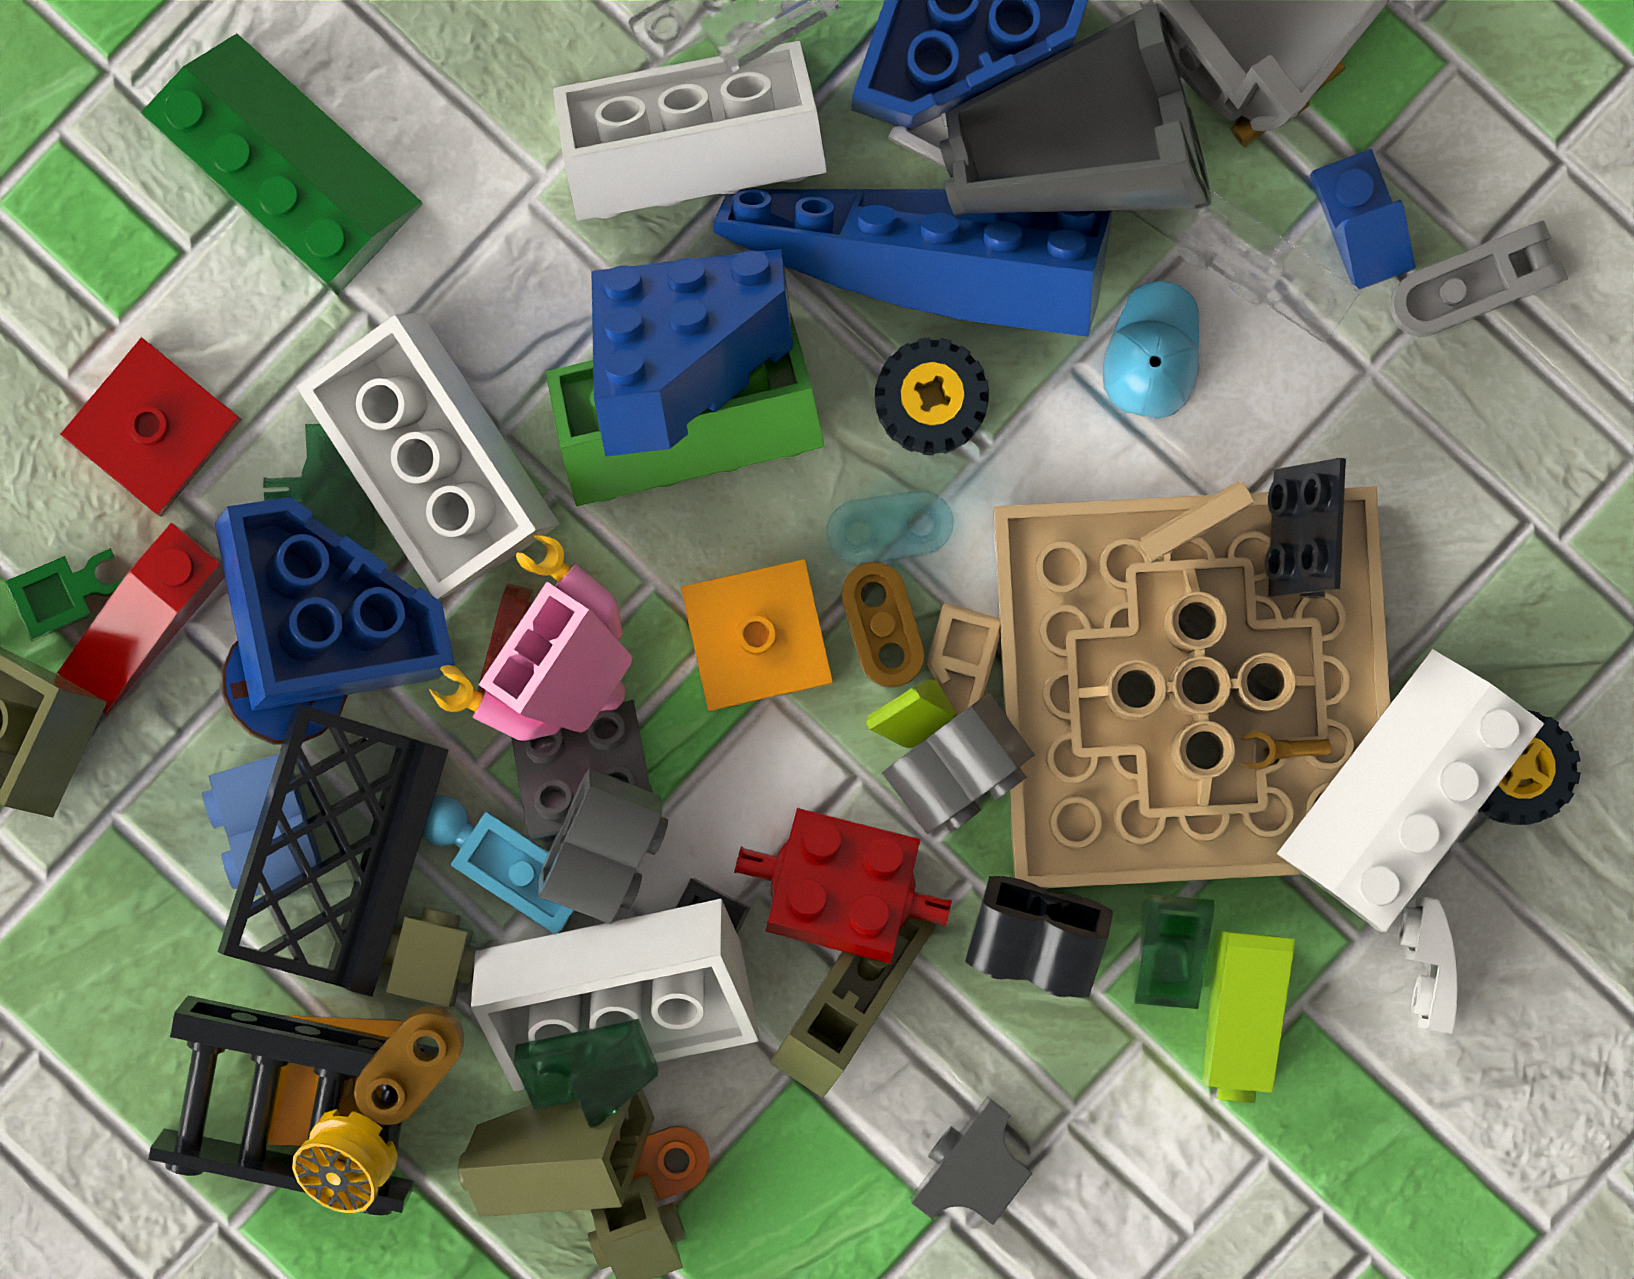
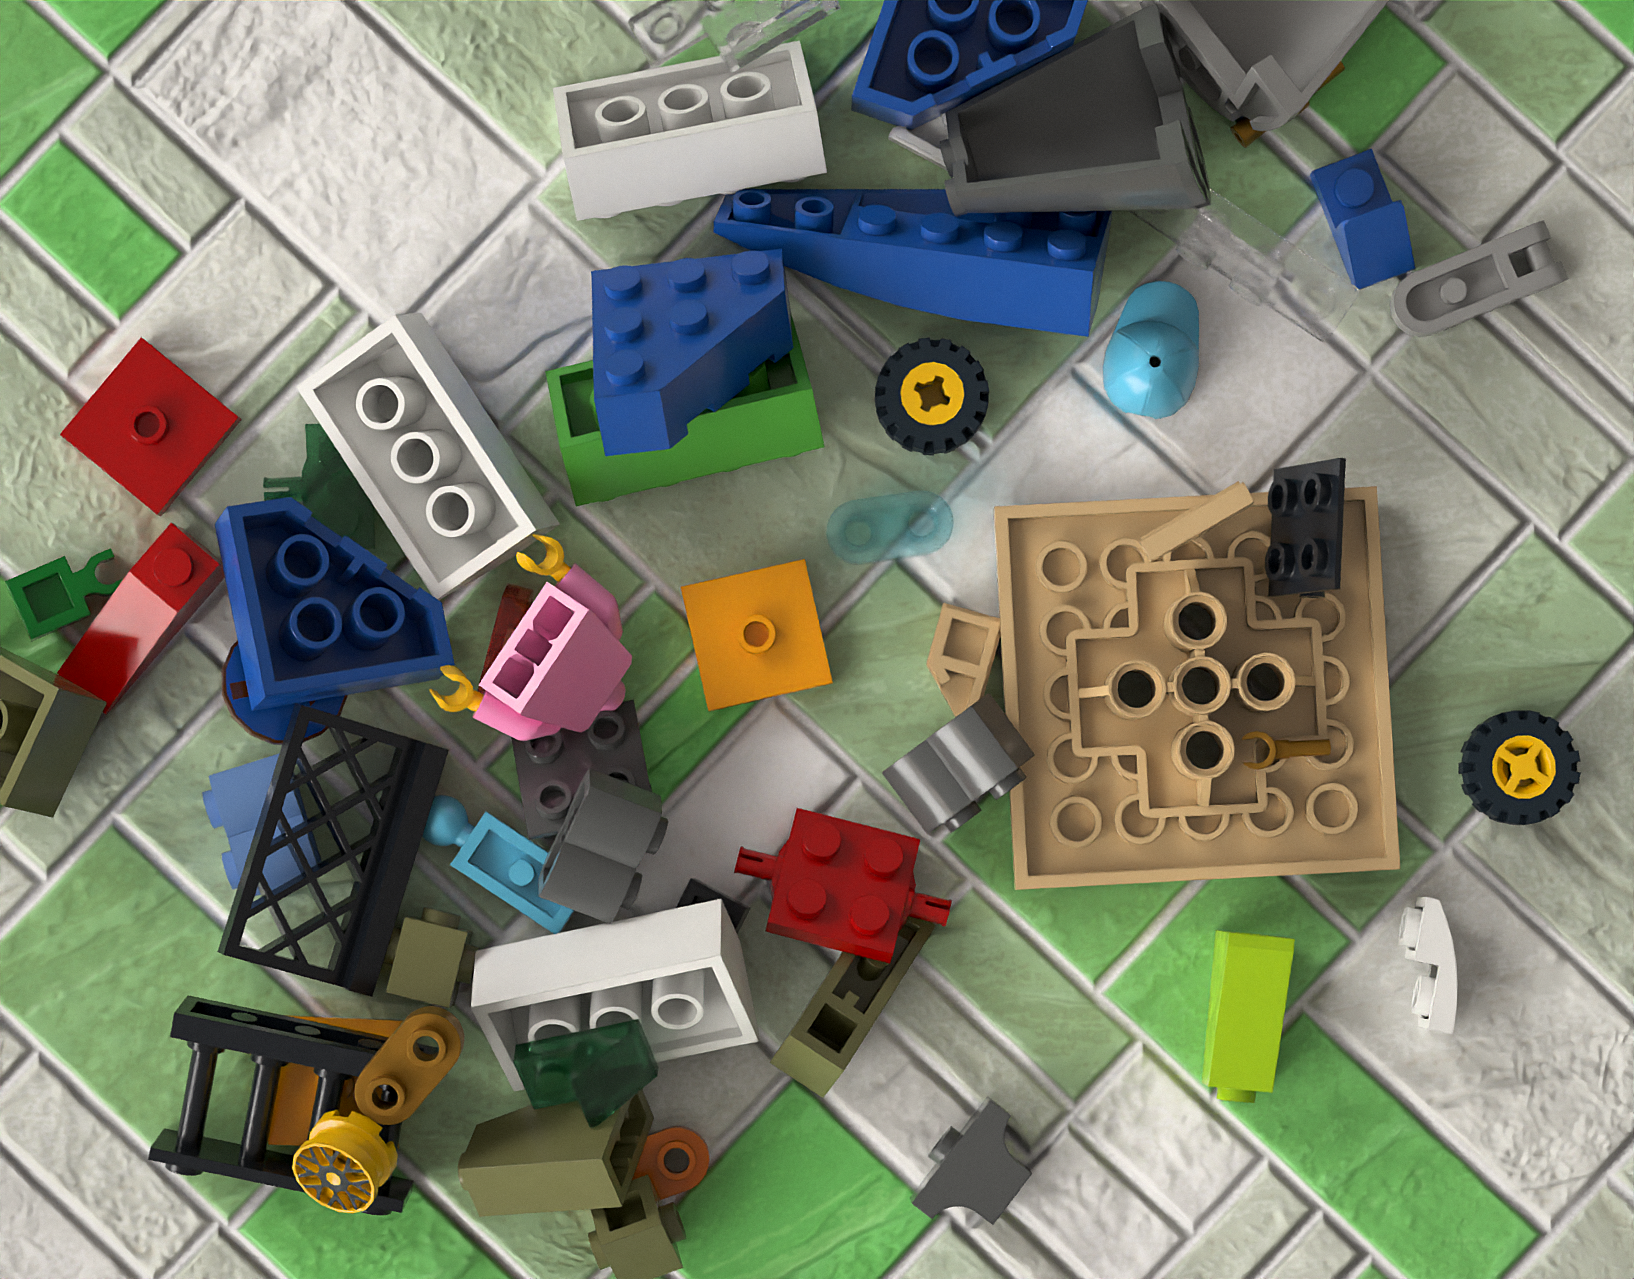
(282, 160): green slope -> none
(882, 625): pearl gold plate -> none
(913, 715): lime slope -> none
(1039, 937): black brick -> none
(1173, 950): clear green slope -> none
(1409, 789): white slope -> none

